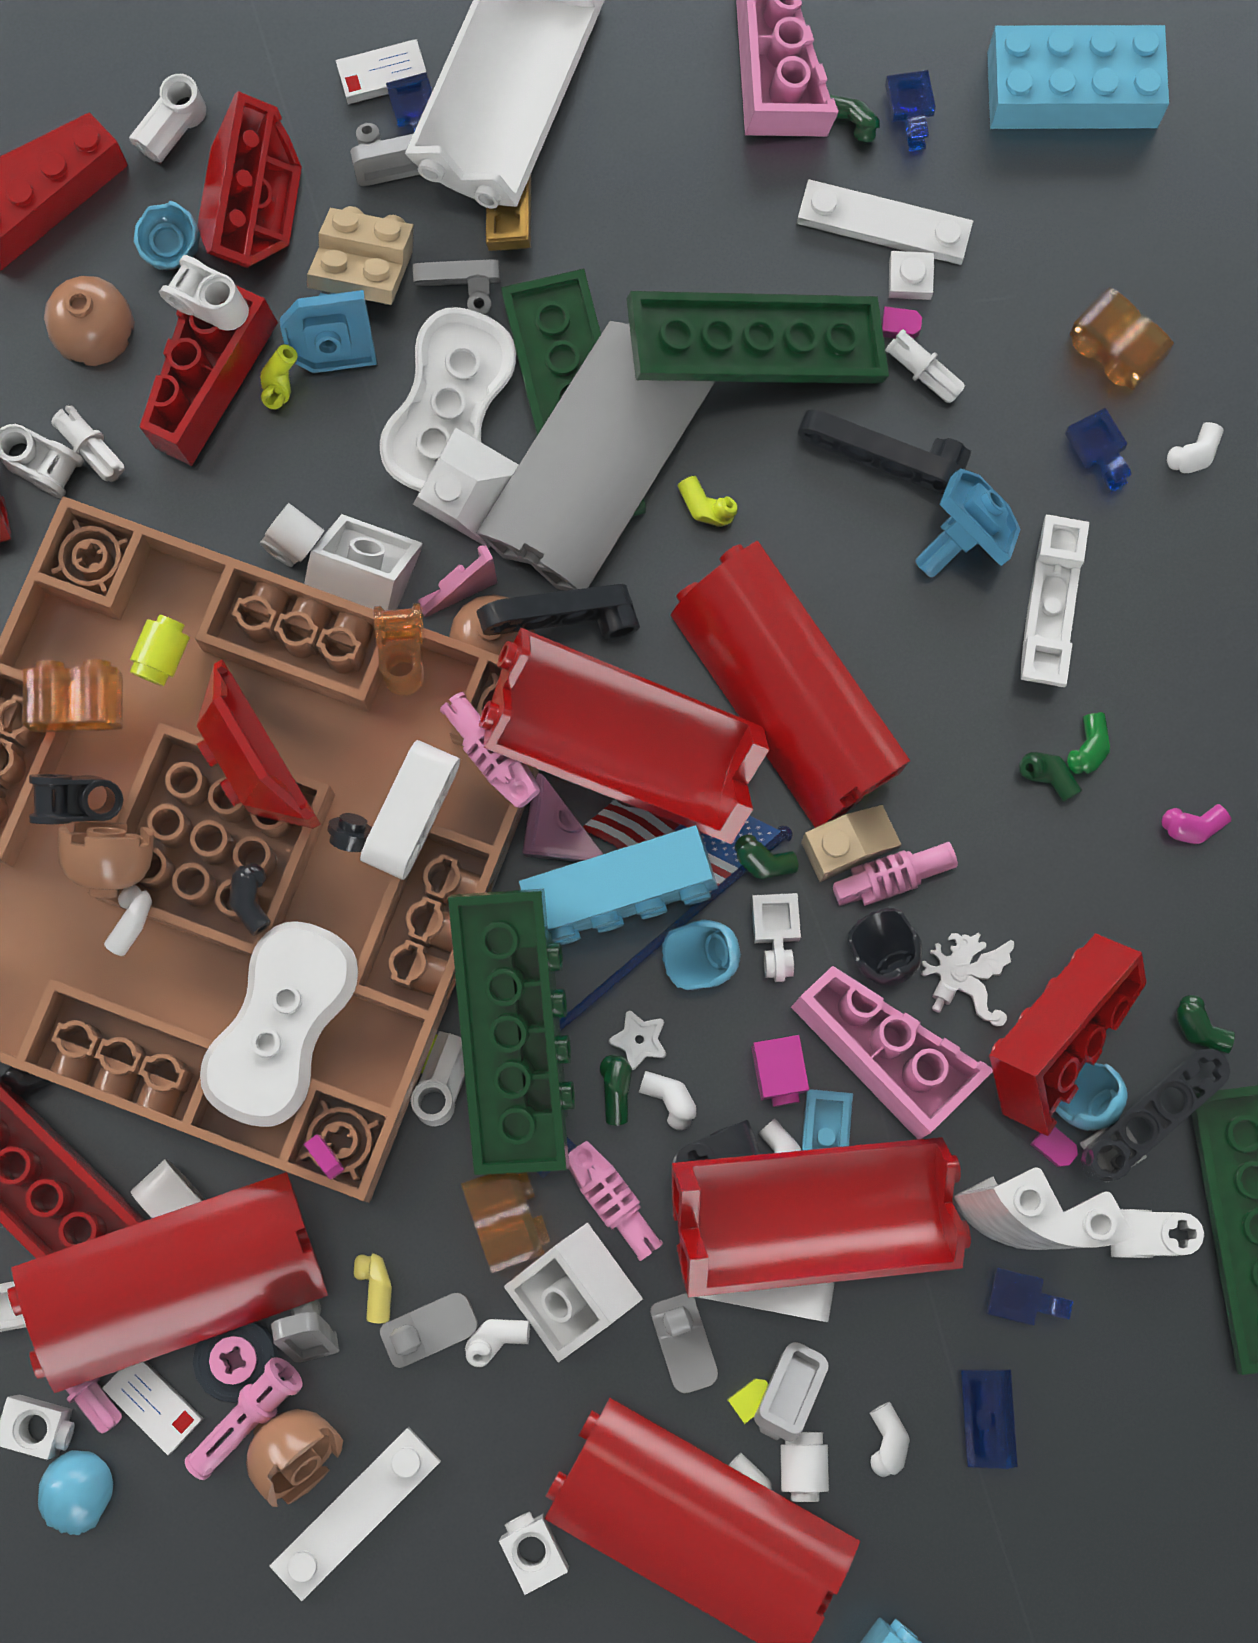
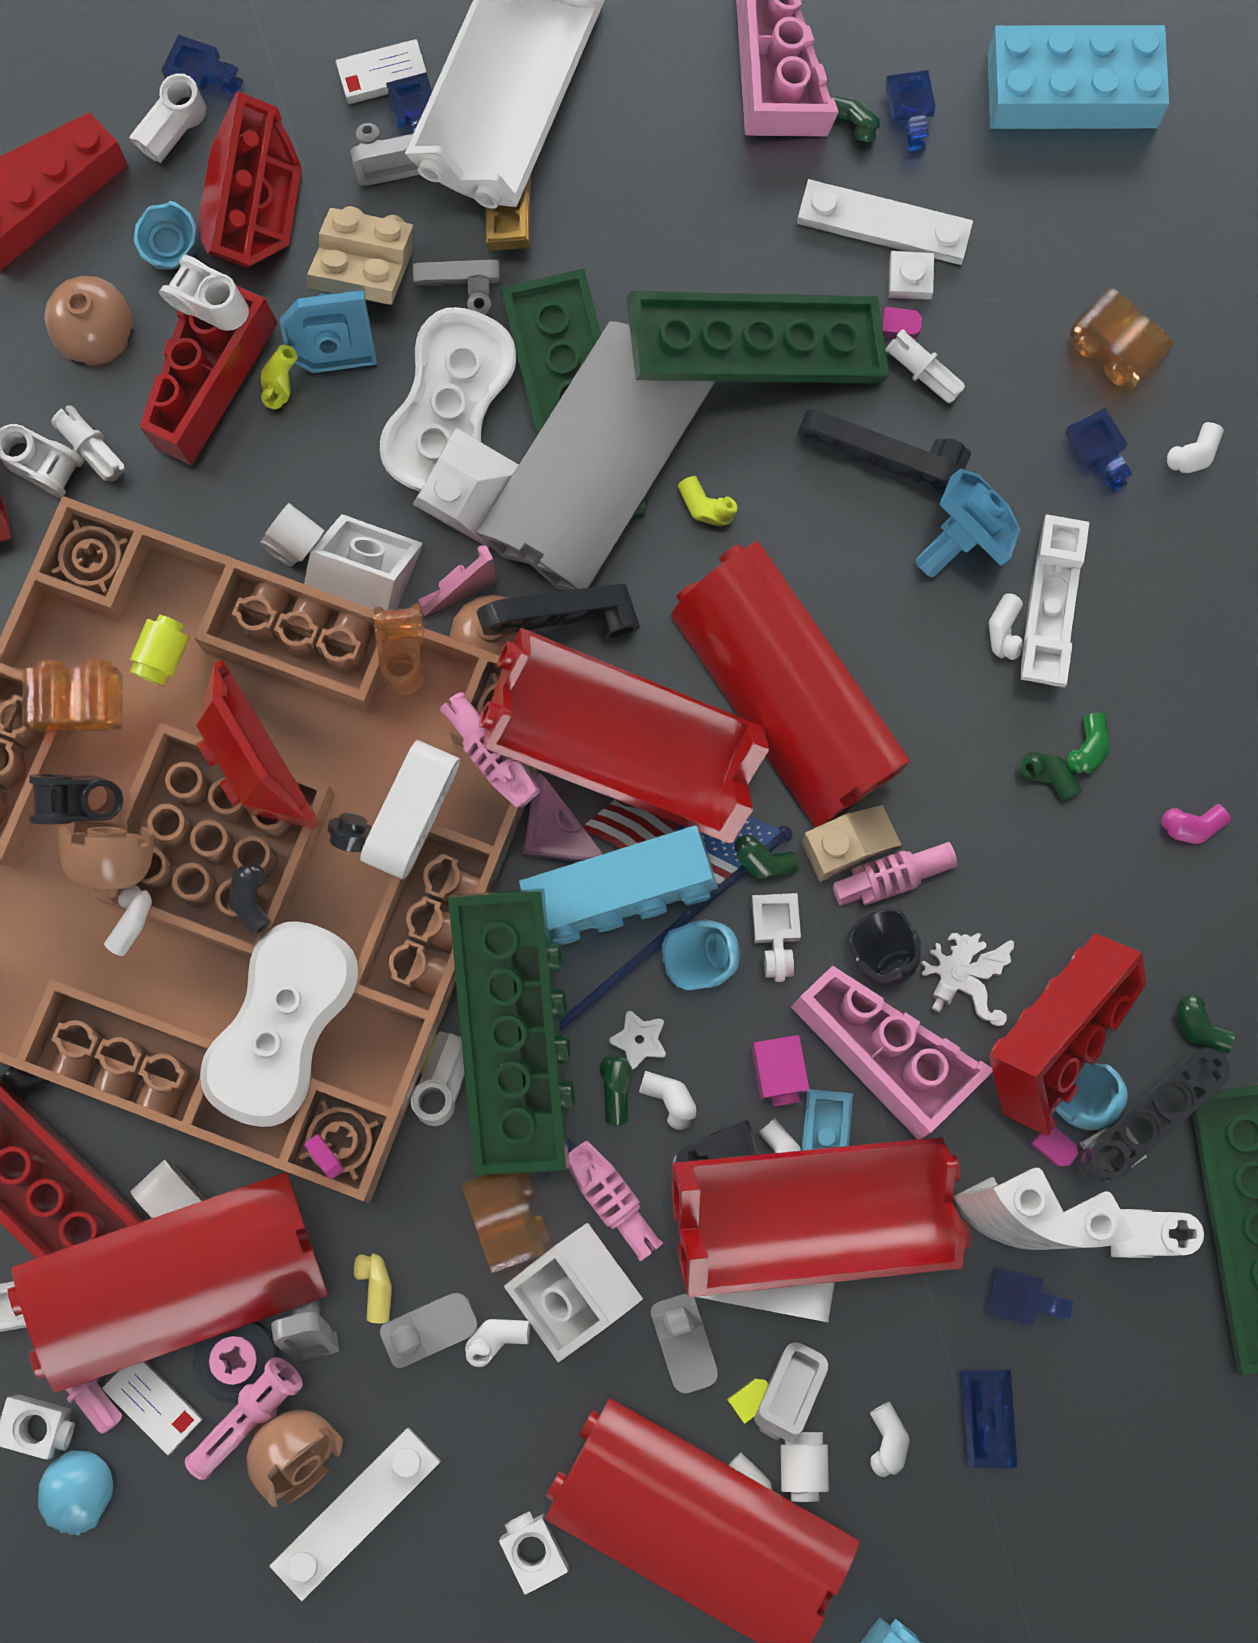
(202, 65): none -> clear blue plate
(1000, 628): none -> white arm

